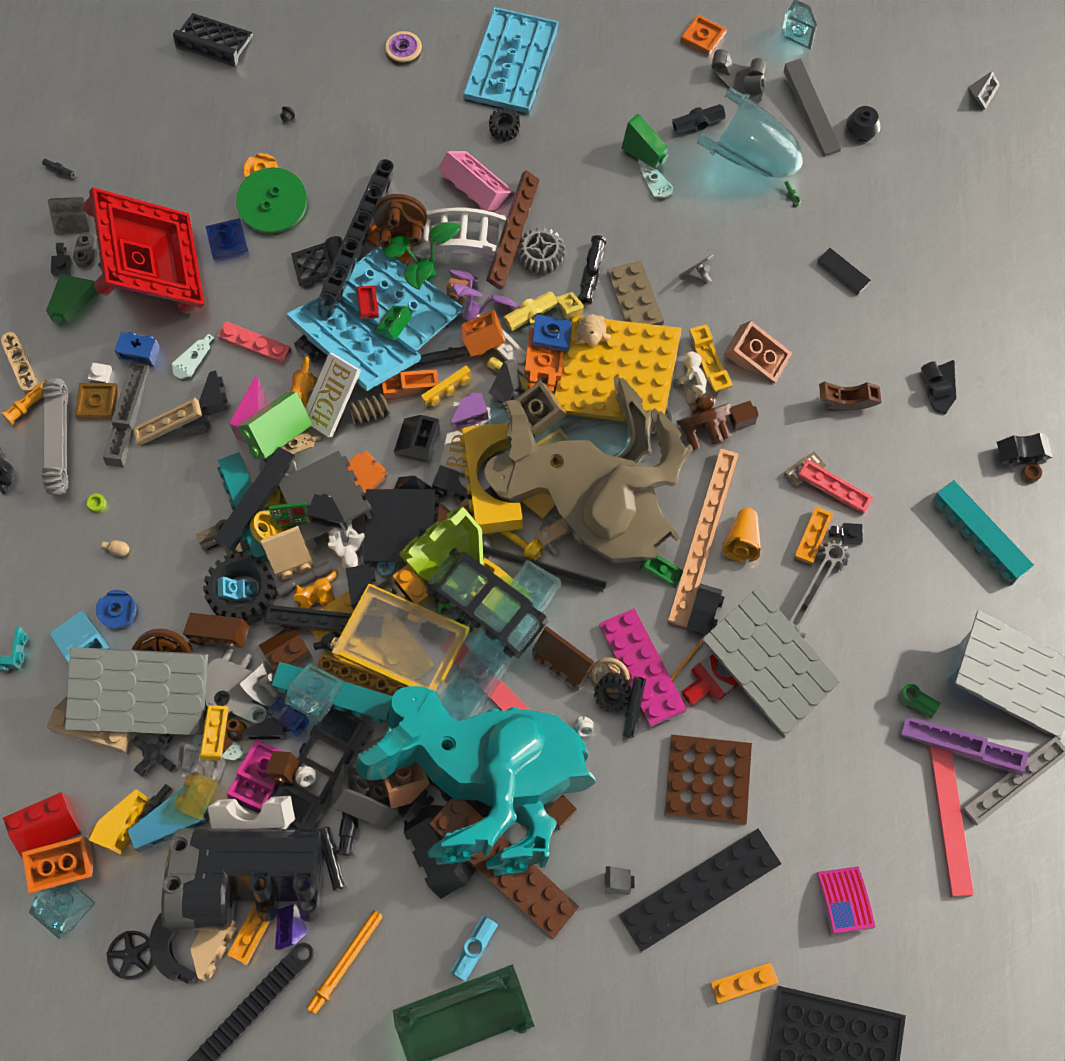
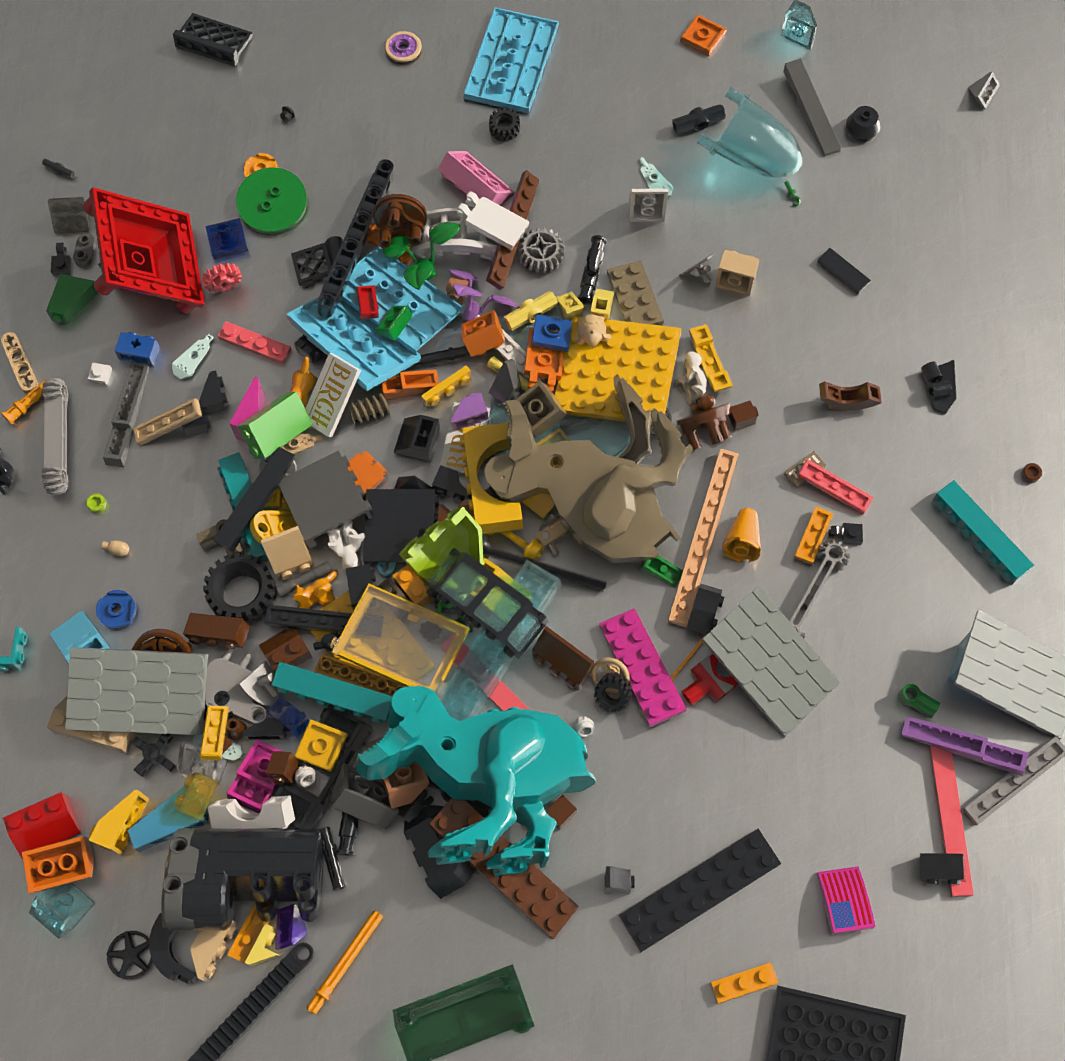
(96, 400): pearl gold tile -> none
(155, 801): black bar -> none
(221, 278): none -> coral gear
(236, 590): medium azure slope -> none
(259, 953): none -> light yellow slope
(289, 514): slope -> none
(313, 692): clear light blue slope -> none
(321, 745): none -> yellow tile
(325, 512): black slope -> none
(481, 936): medium azure piece -> none
(492, 220): none -> white tile
(602, 303): none -> light yellow slope
(632, 714): black pin -> none
(644, 143): green slope -> none
(647, 205): none -> white slope
(717, 790): reddish brown piece -> none
(737, 272): none -> tan brick
(739, 77): dark grey panel -> none
(757, 352): nougat slope -> none
(942, 868): none -> black brick
(1024, 450): black brick -> none

